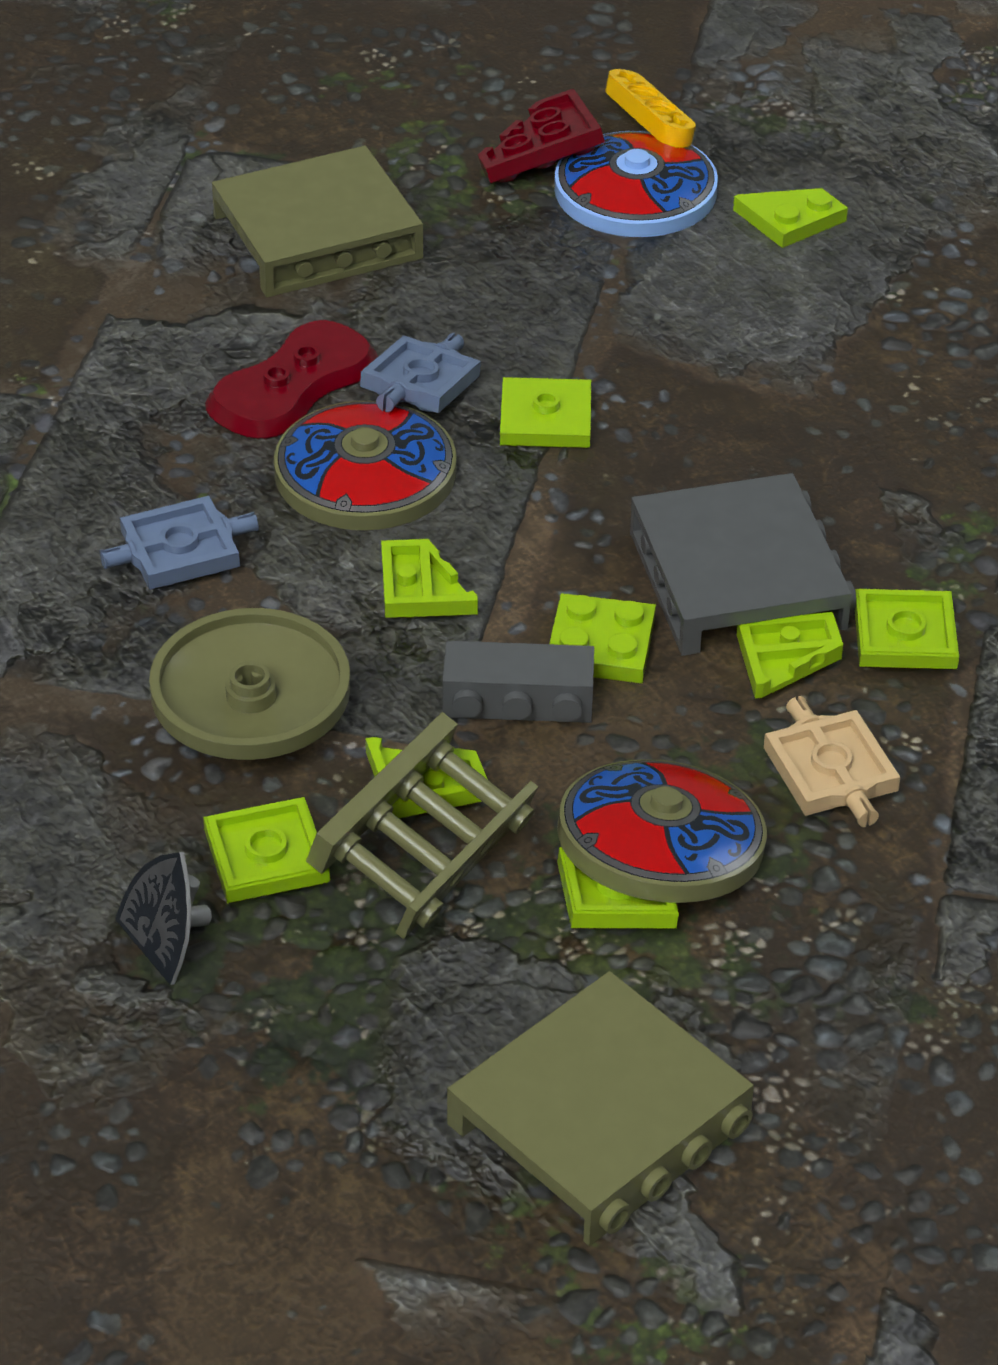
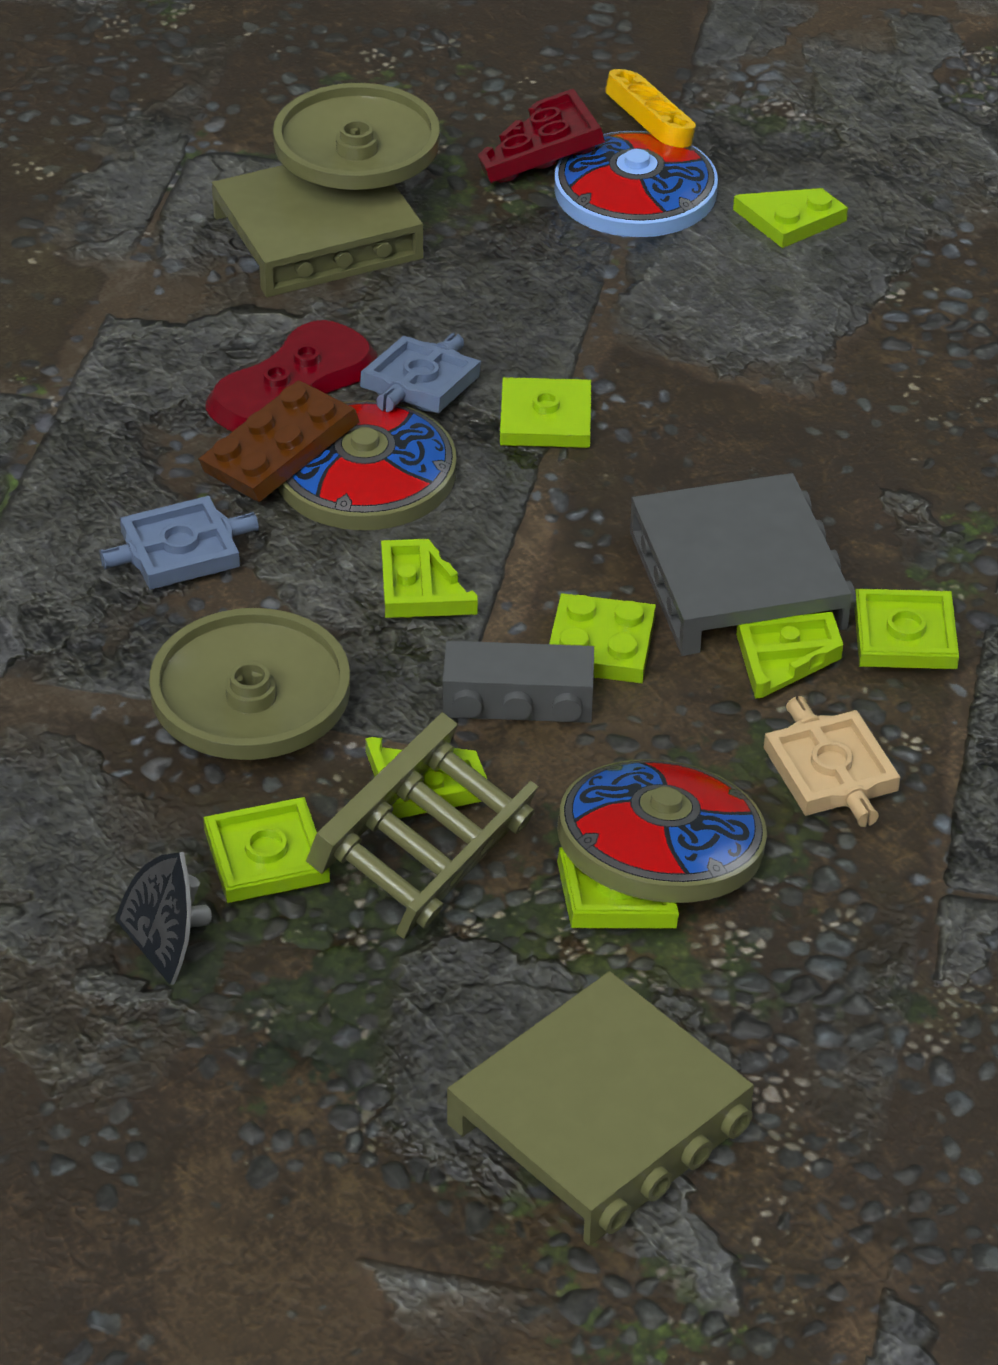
(278, 440): none -> reddish brown plate
(356, 136): none -> olive dish

